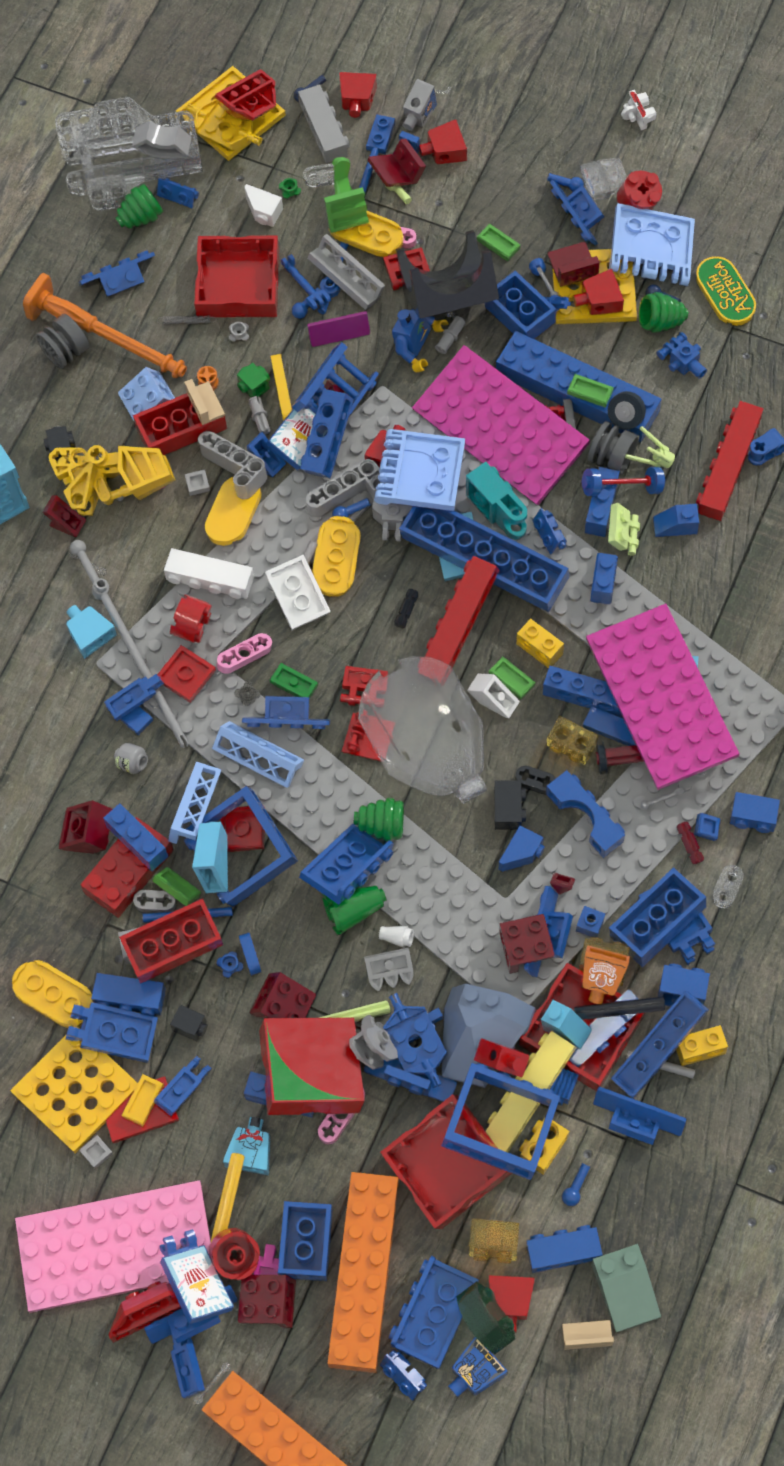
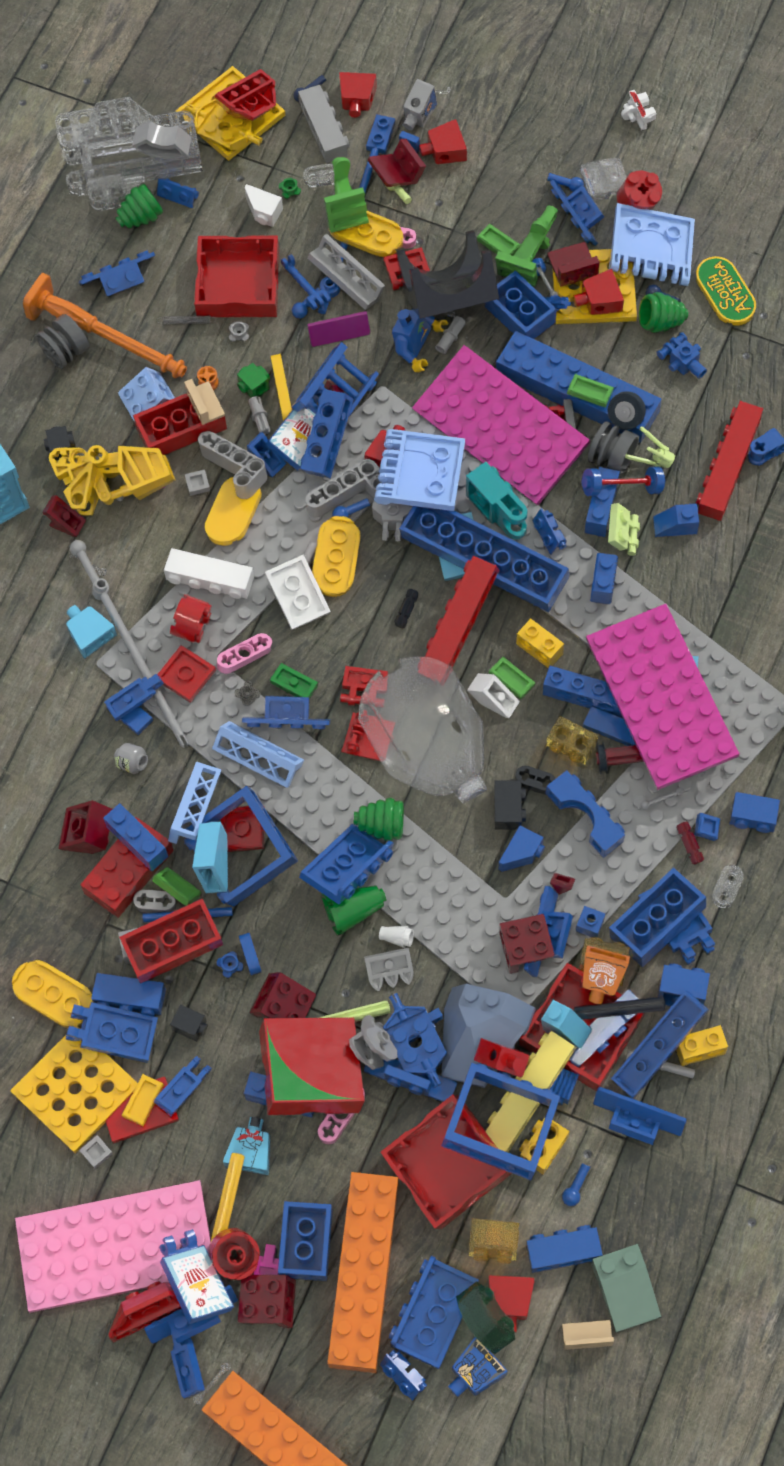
(522, 259): none -> bright green piece

